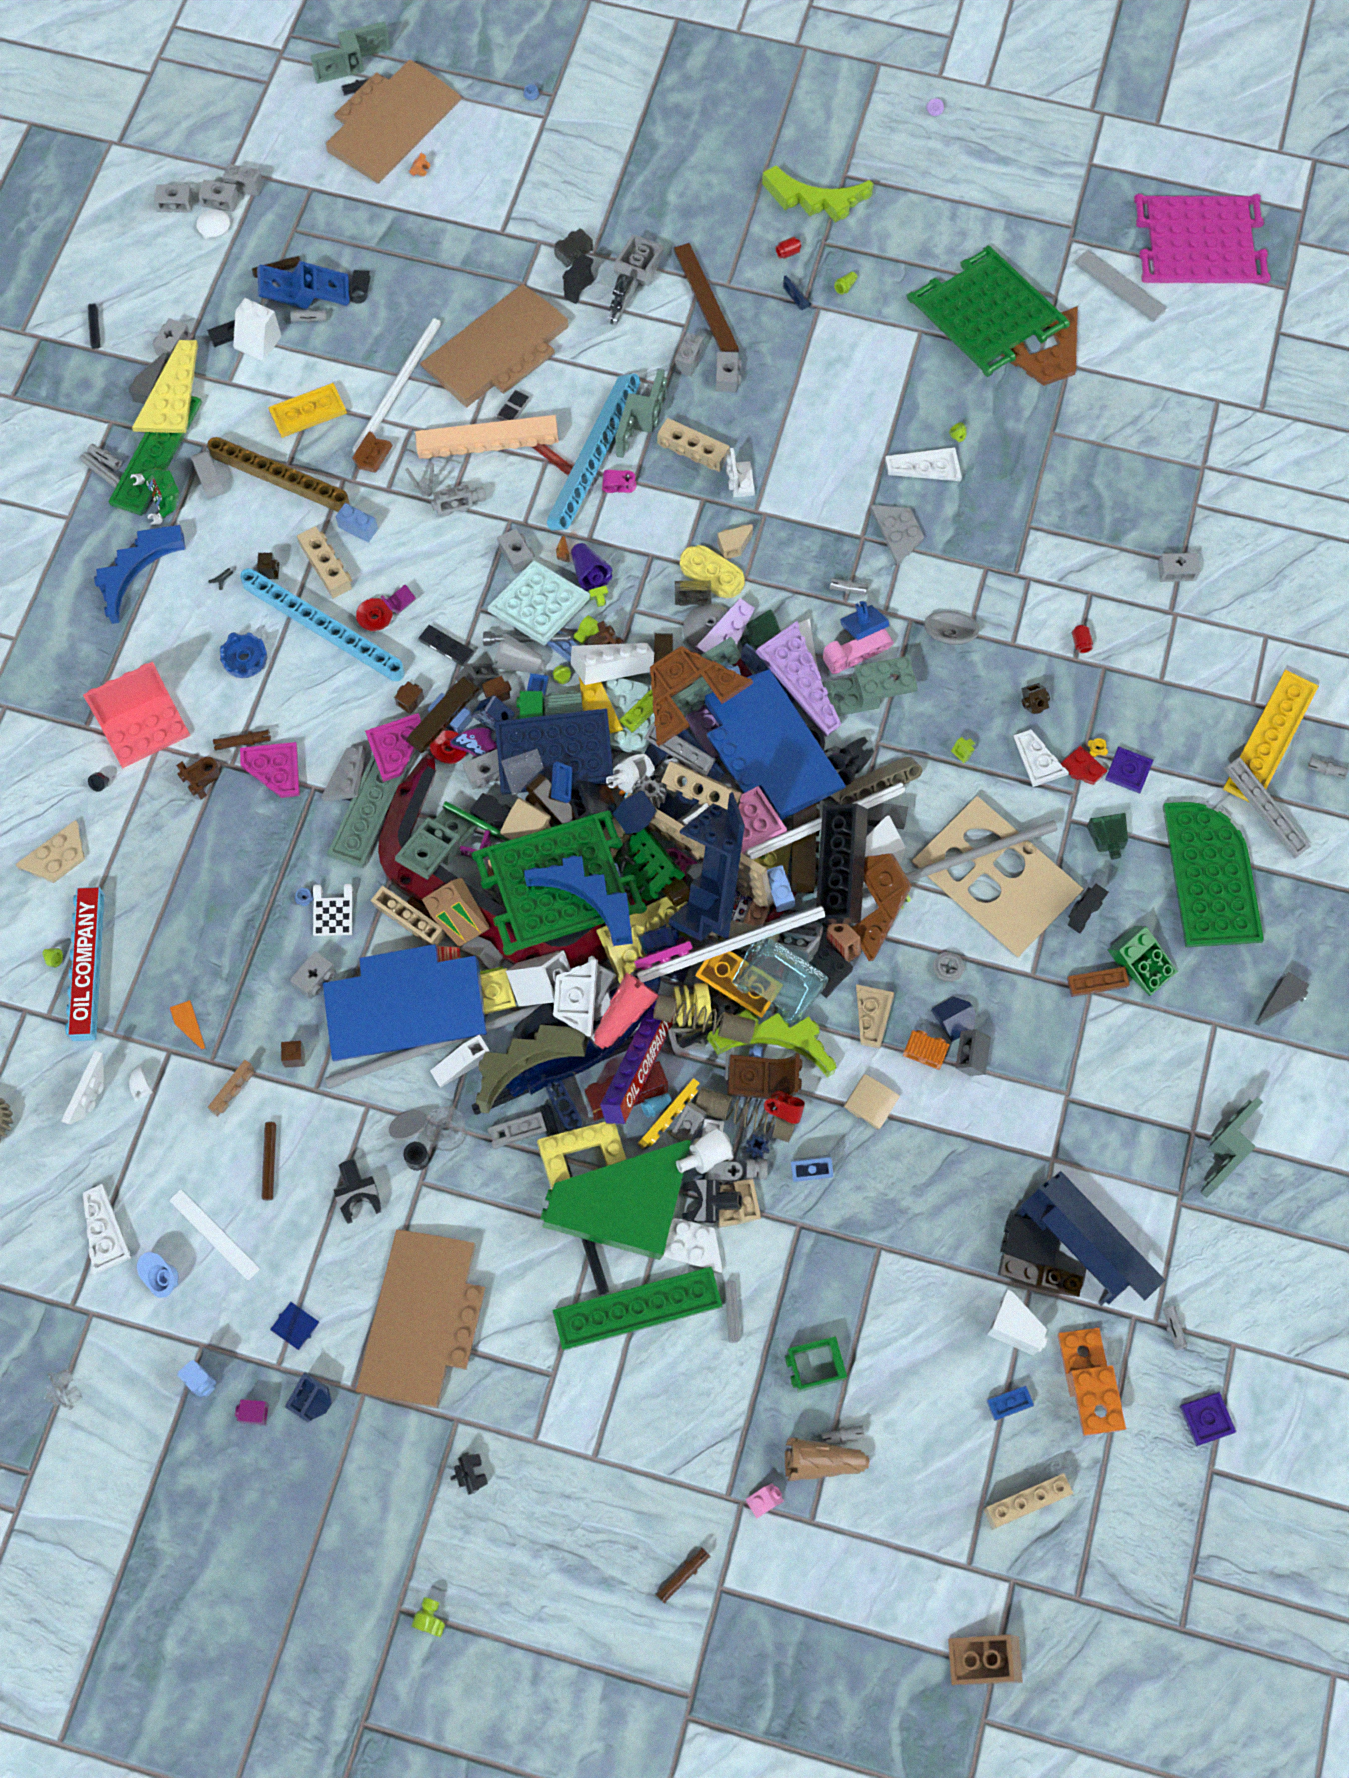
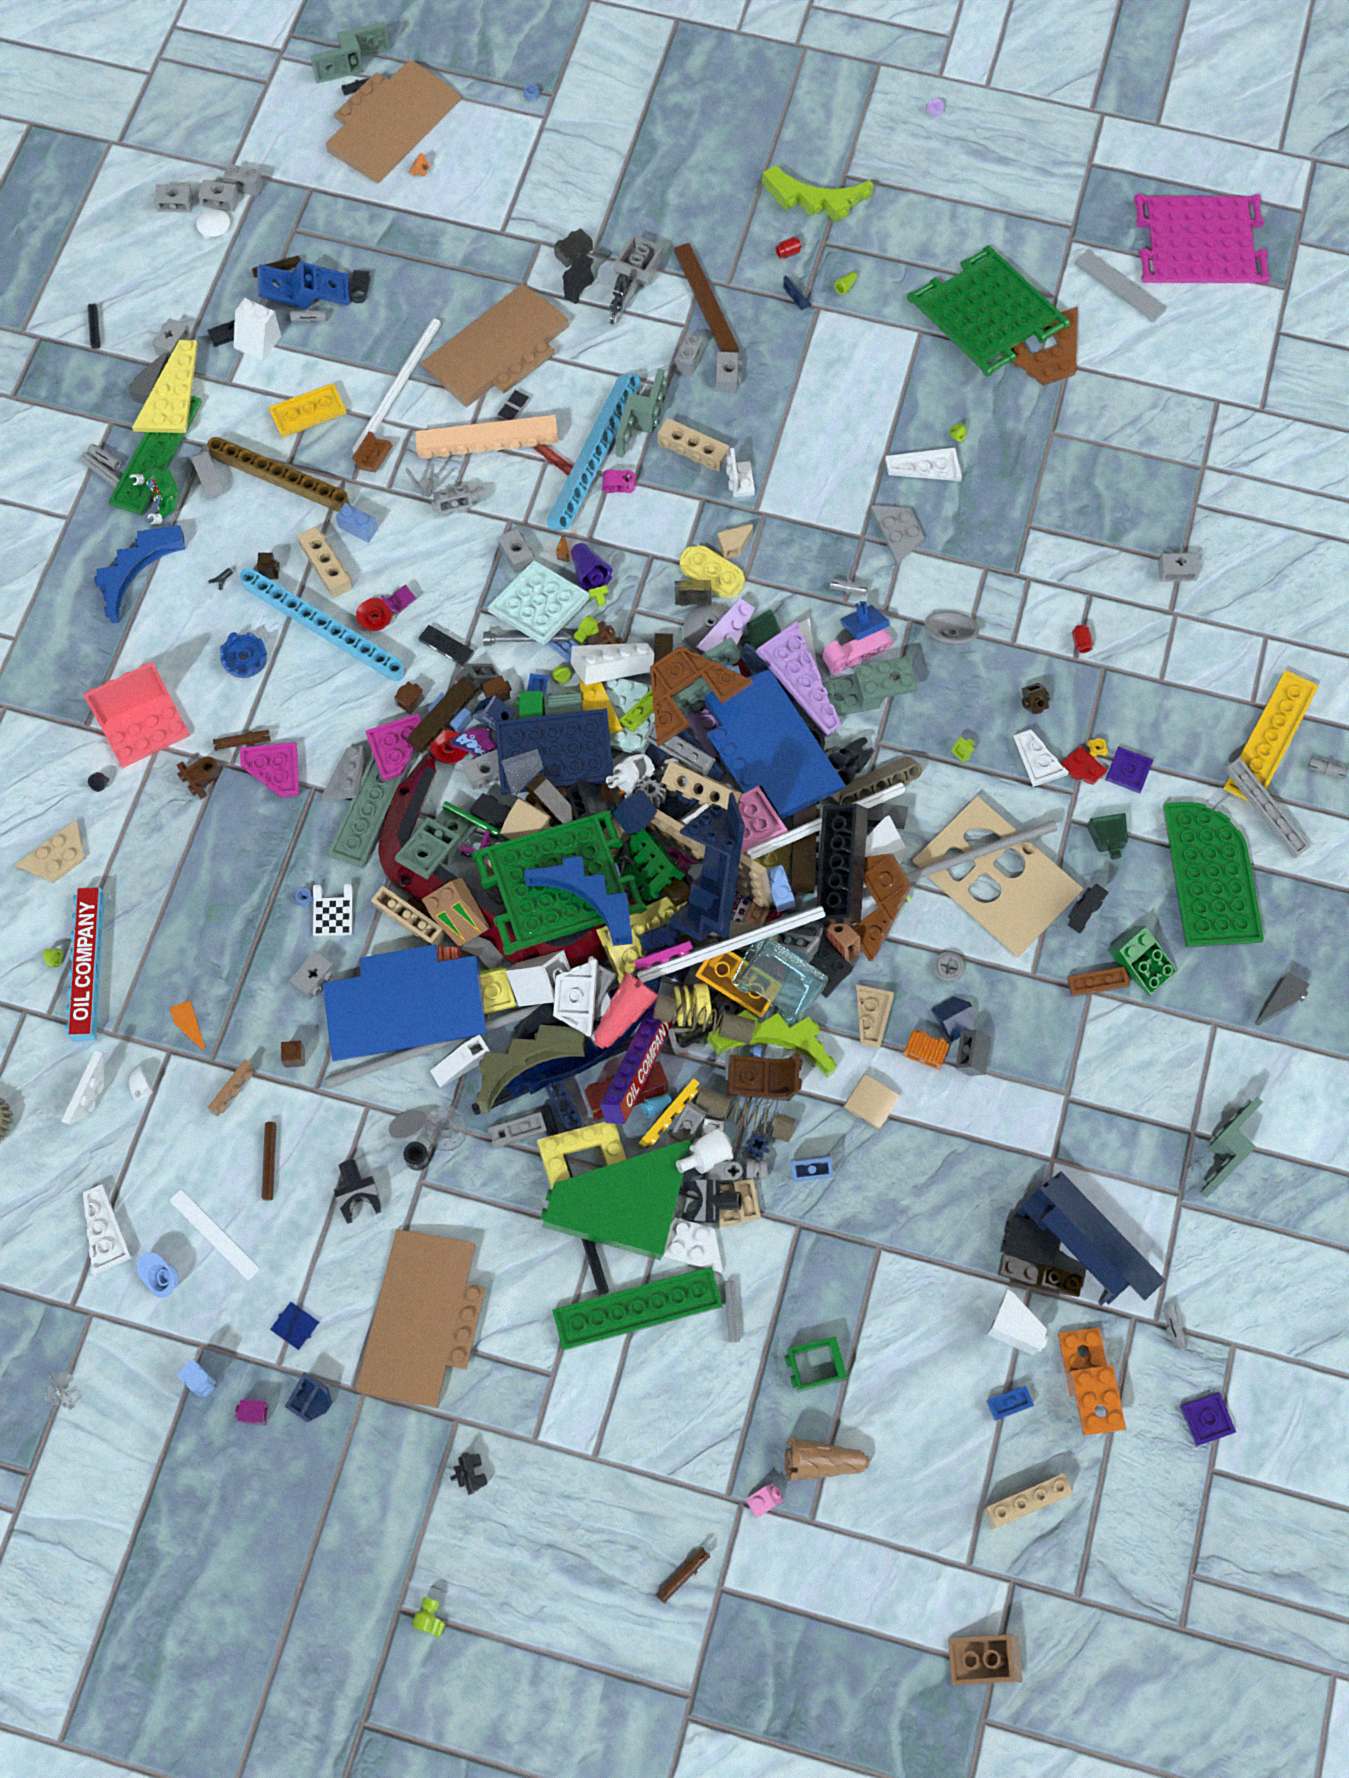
(517, 656): light grey cone -> none
(561, 782): blue tile -> none
(787, 1107): red piece -> none
(843, 1435): light grey pin -> none

